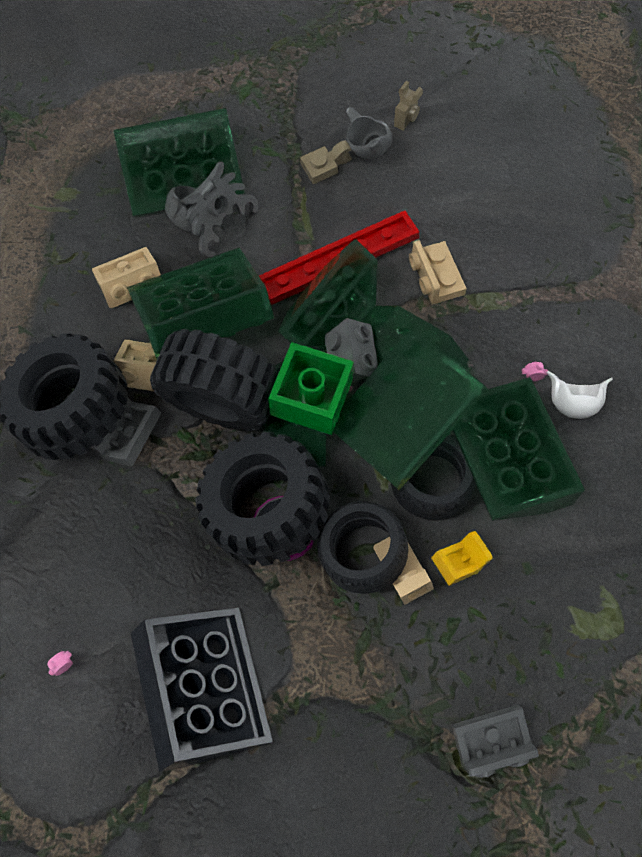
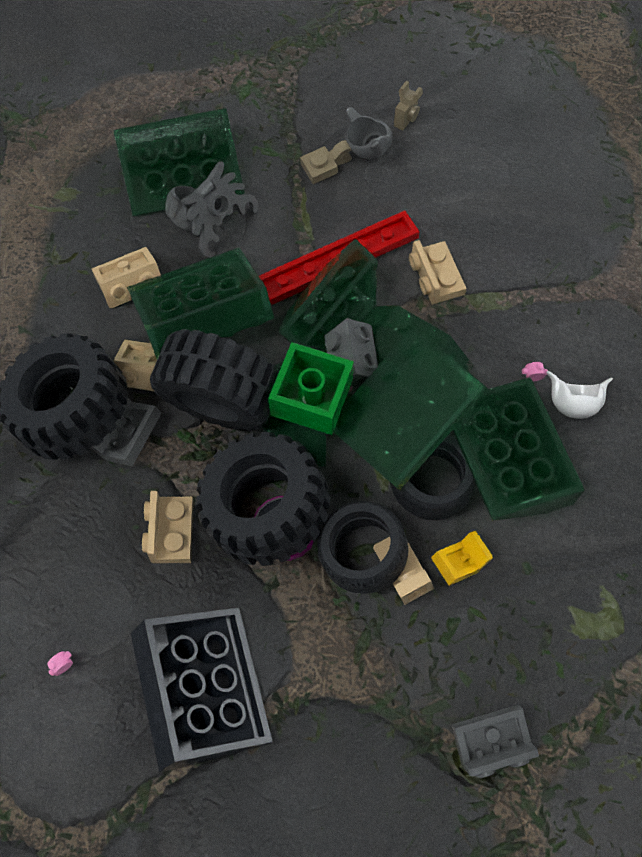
(168, 529): none -> tan bracket

